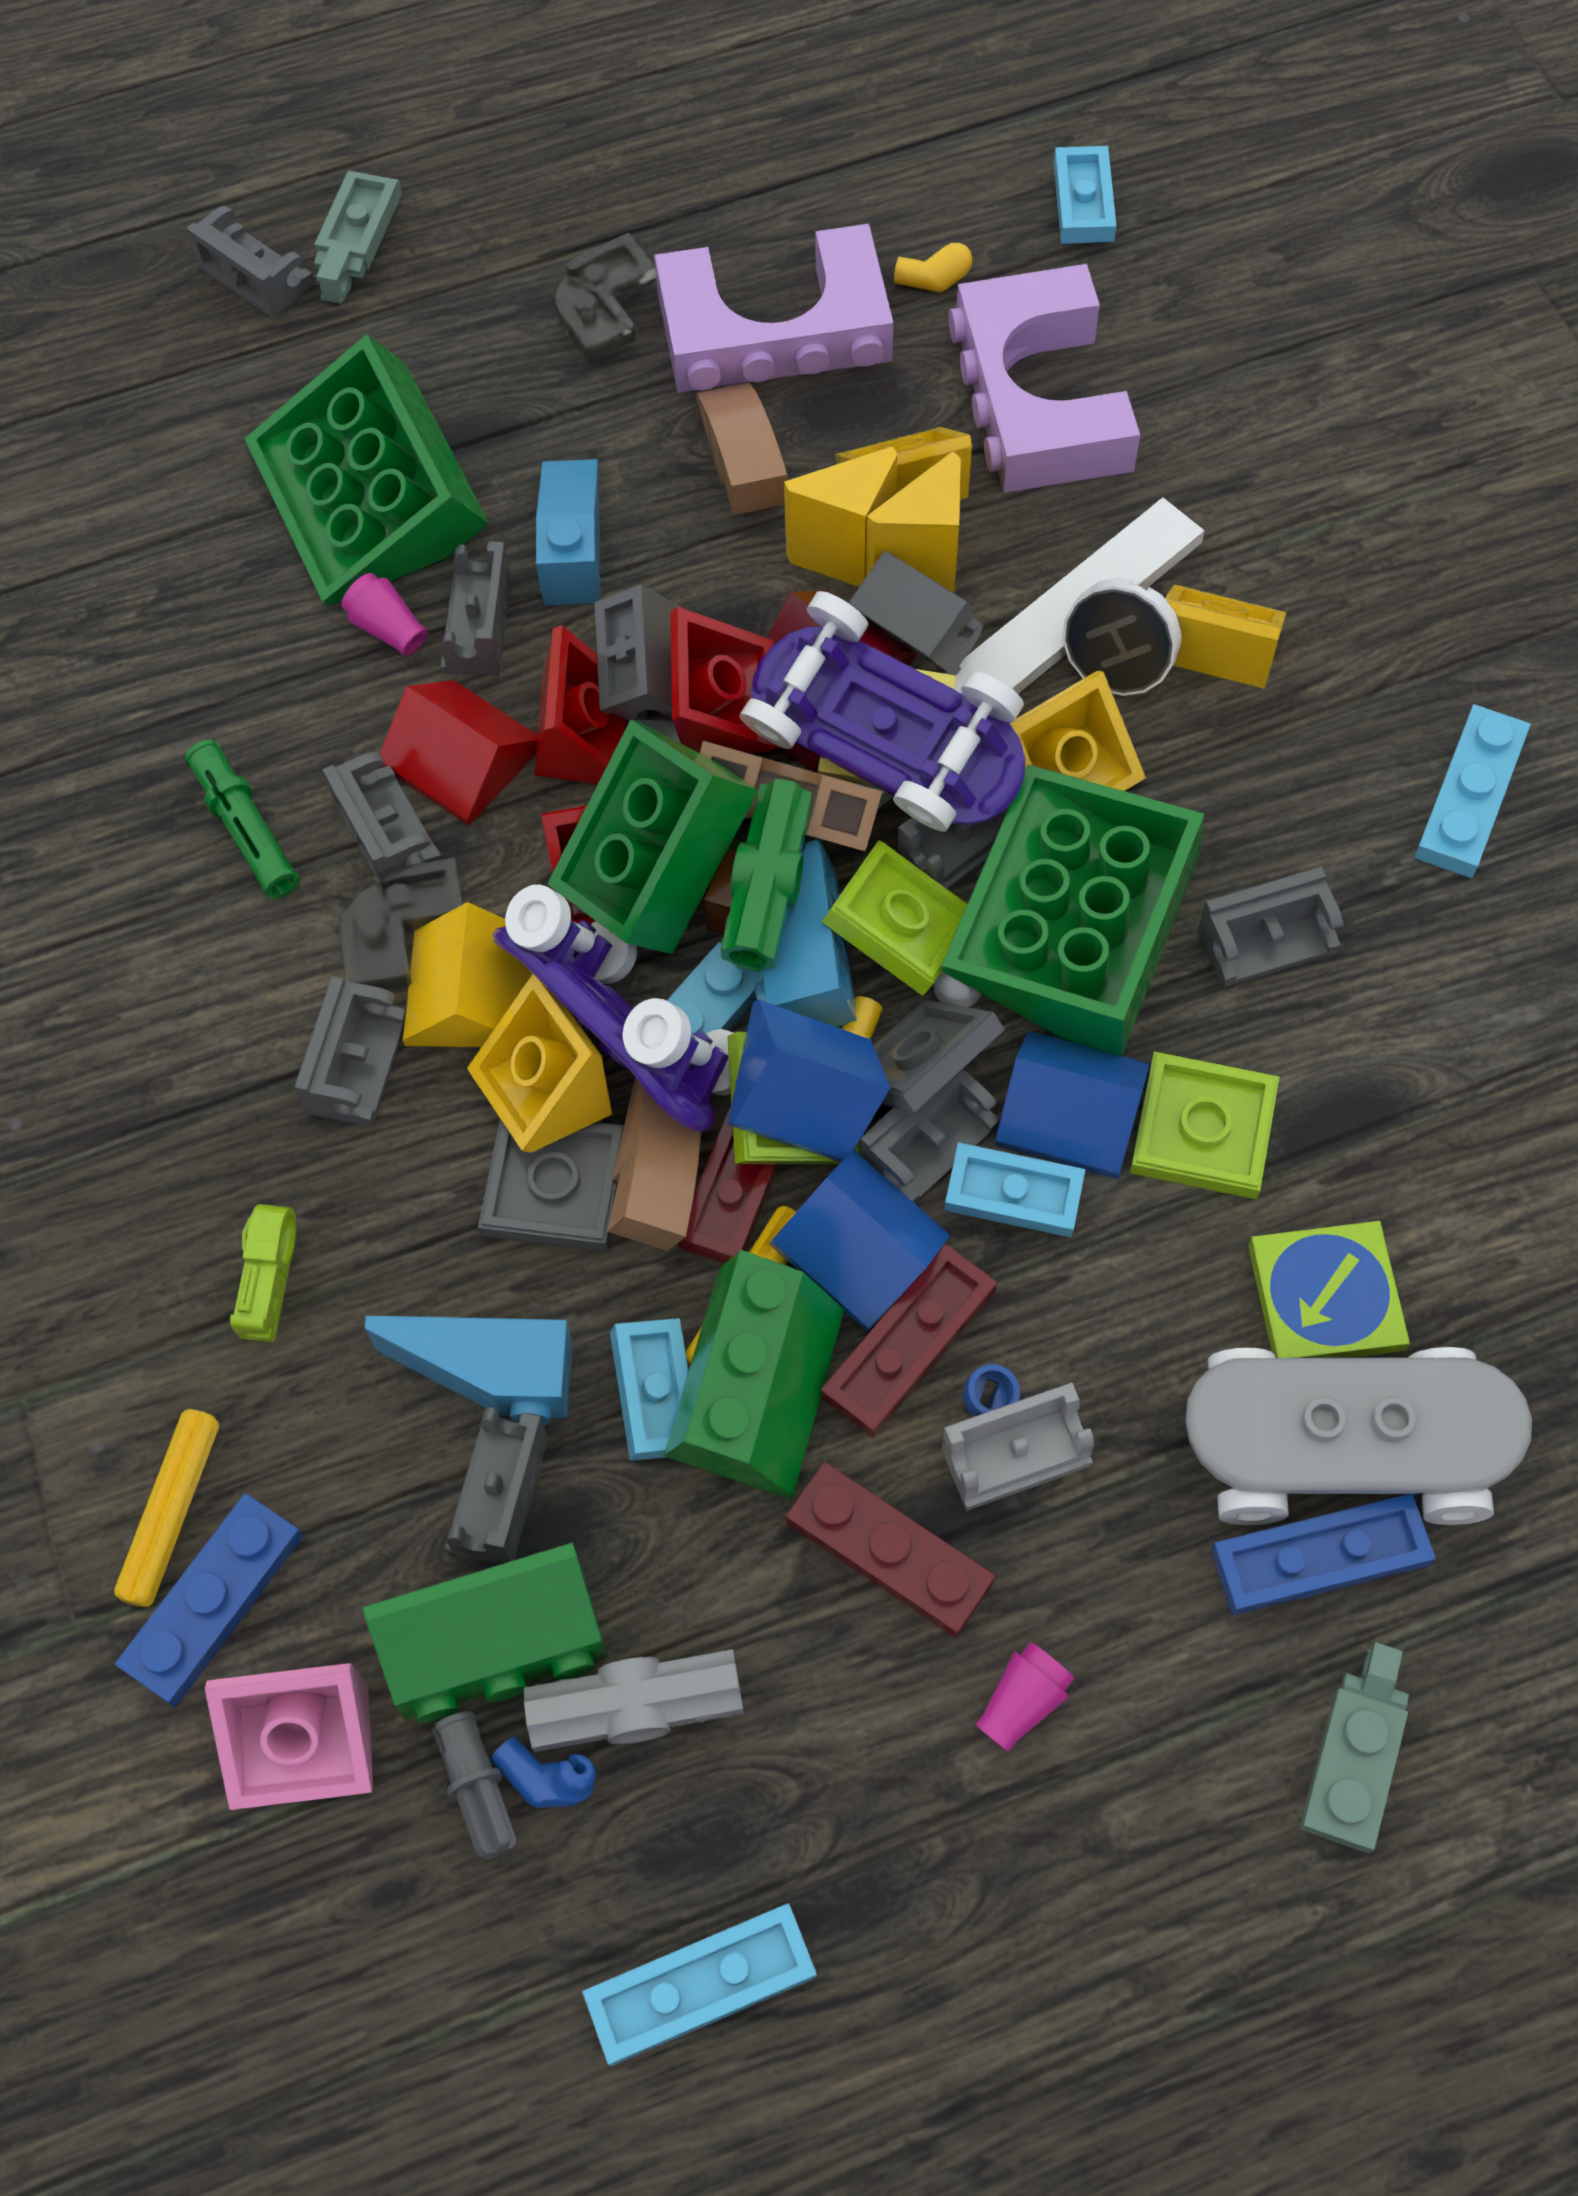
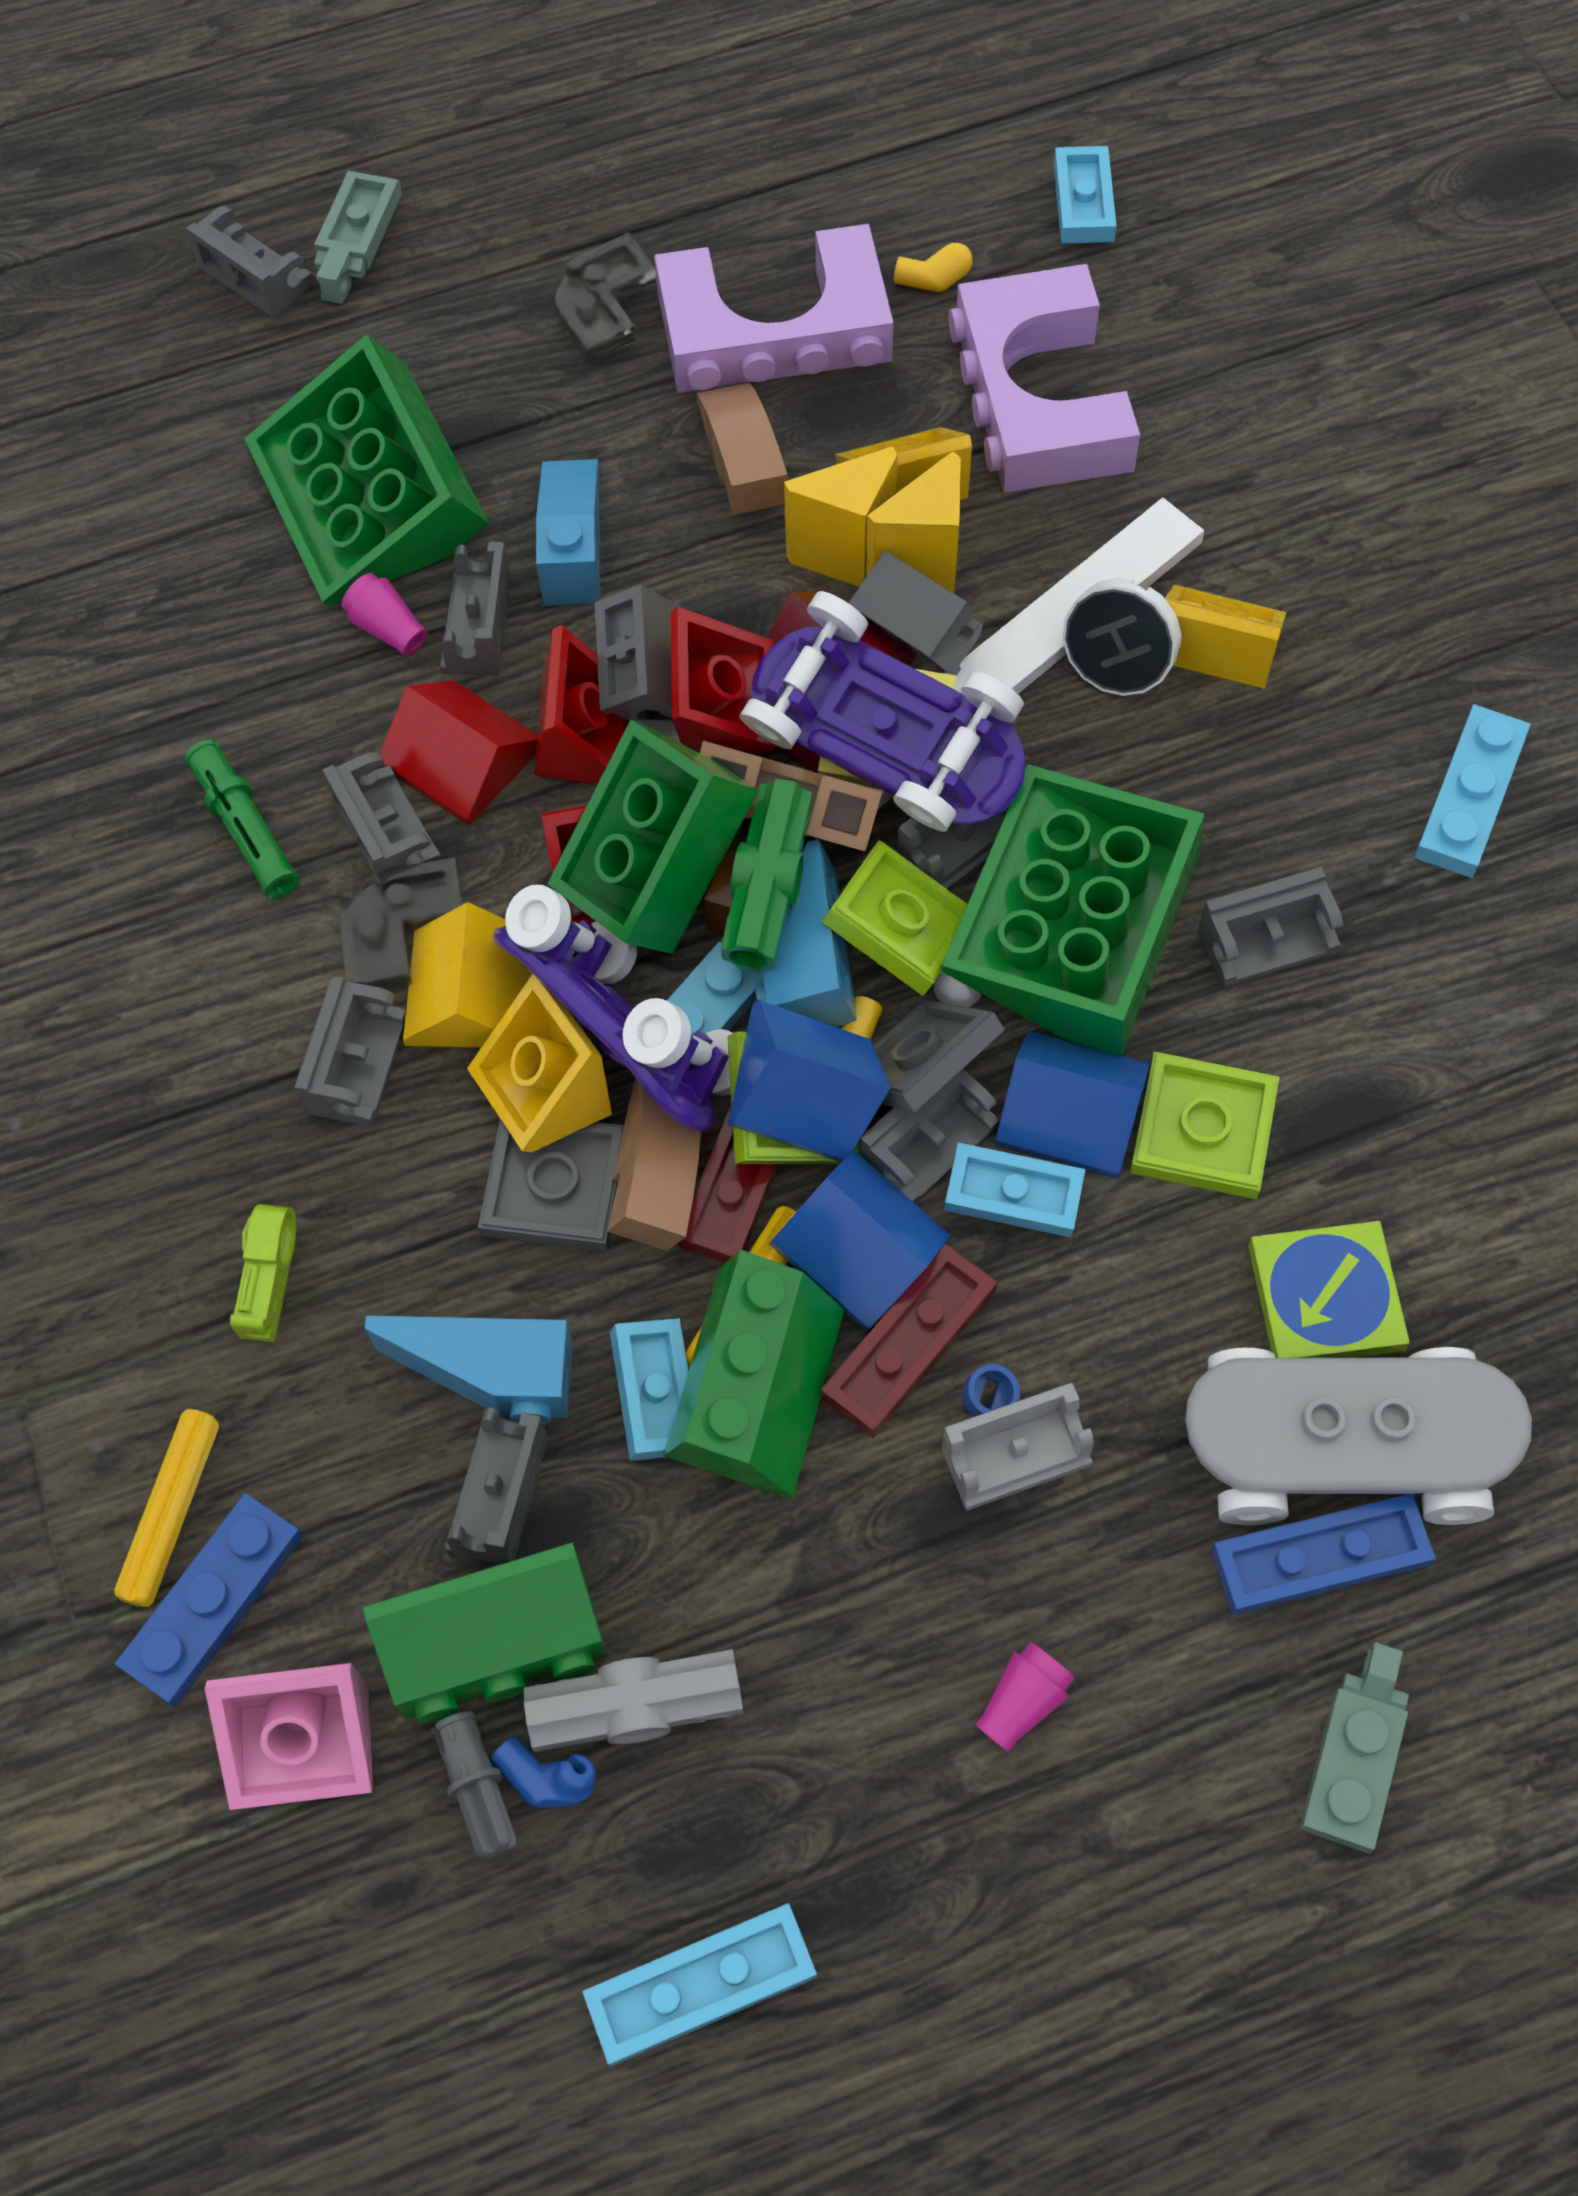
(890, 1549): dark red plate -> none
(1081, 736): yellow slope -> none

